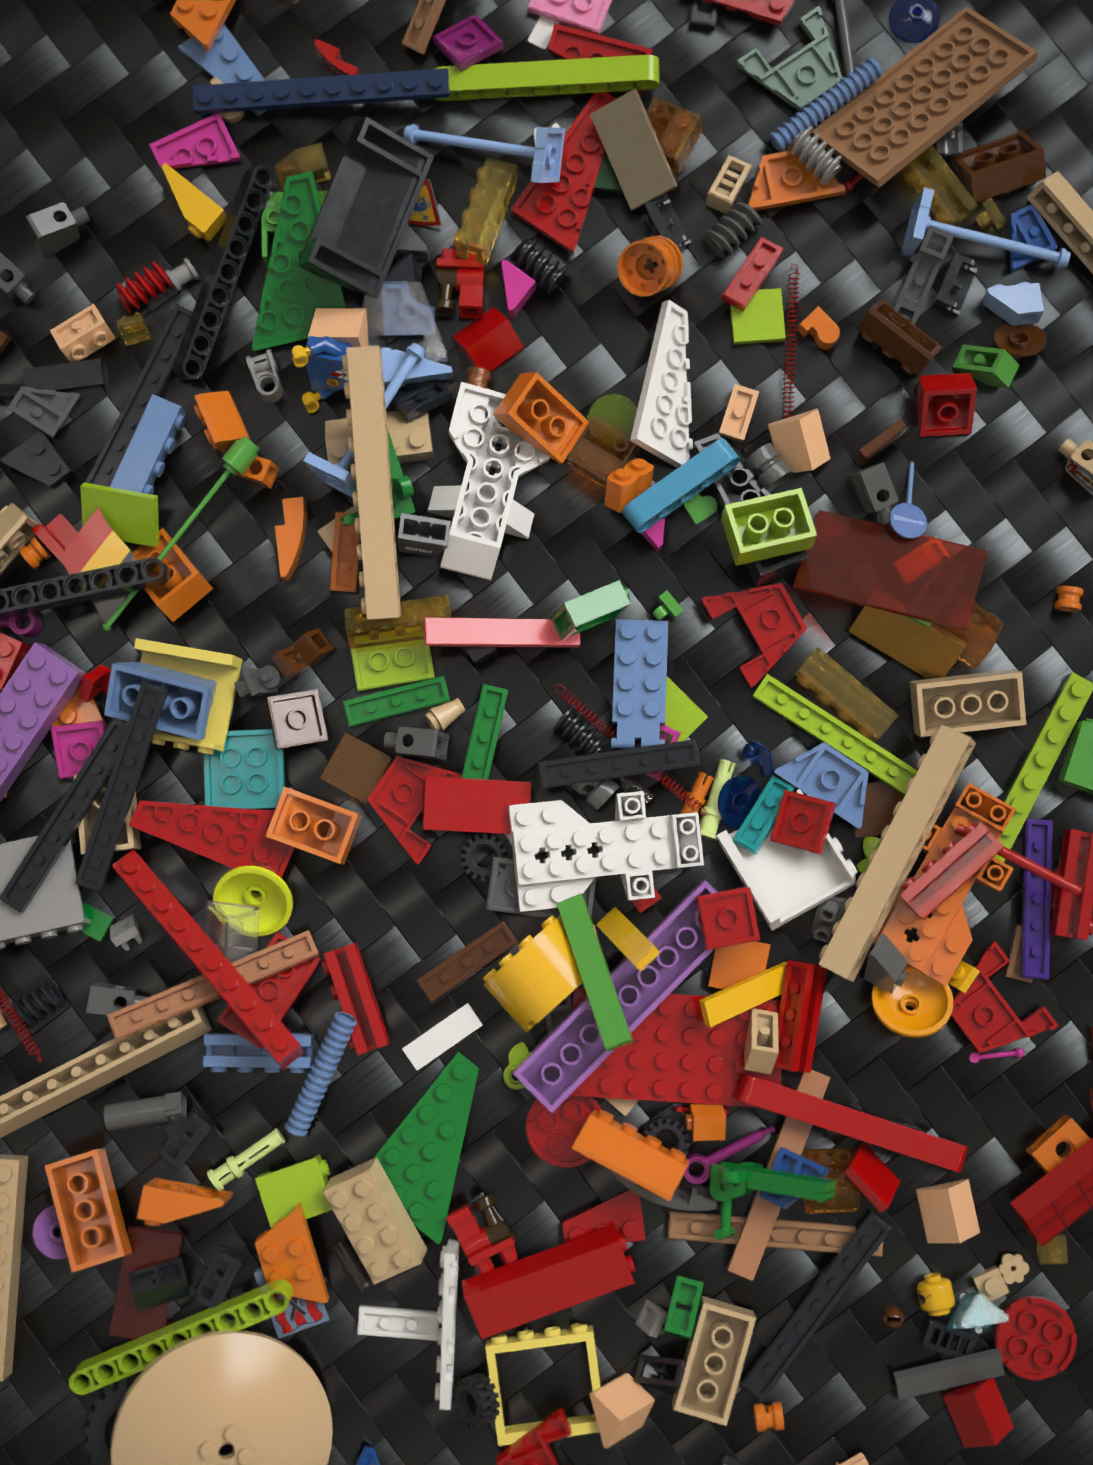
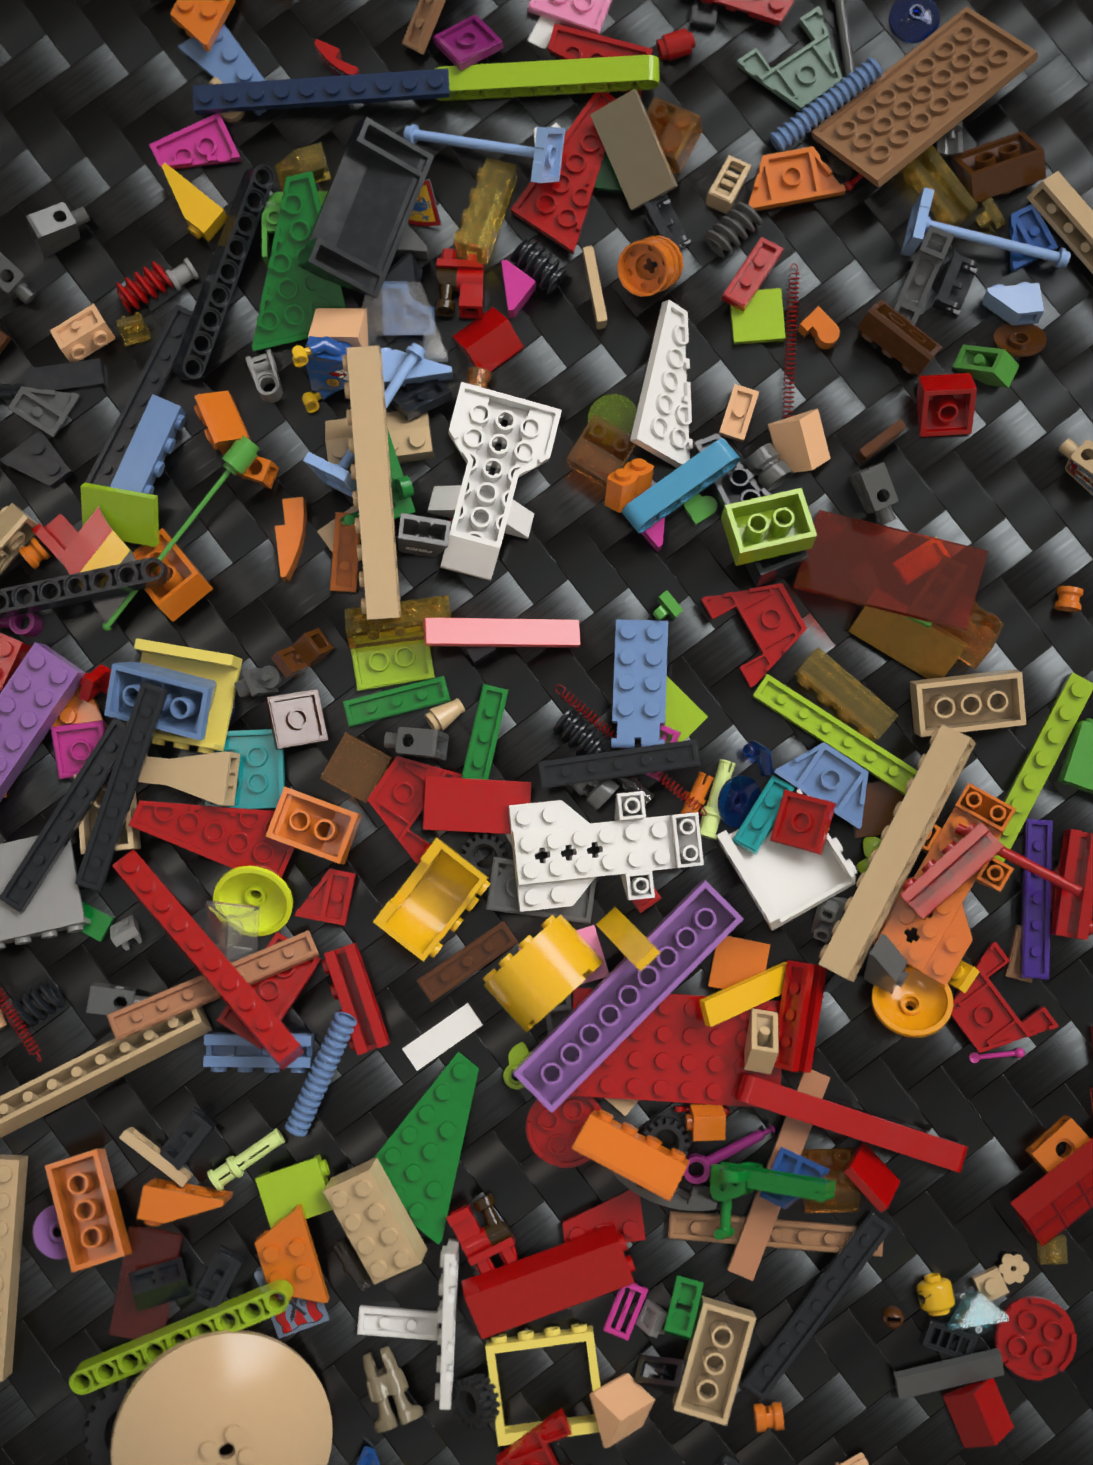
(147, 1111): dark grey piece -> none
(151, 1153): none -> tan tile
(204, 775): none -> tan piece
(330, 898): none -> red wing
(388, 1382): none -> dark tan piece
(432, 900): none -> yellow cylinder
(541, 416): orange slope -> none
(590, 609): window -> none
(594, 287): none -> tan tile
(594, 972): bright green tile -> none
(616, 1331): none -> dark pink tile
(675, 44): none -> red brick
(727, 918): red tile -> none
(815, 155): light grey piece -> none
(907, 518): piece -> none
(948, 1212): light nougat slope -> none

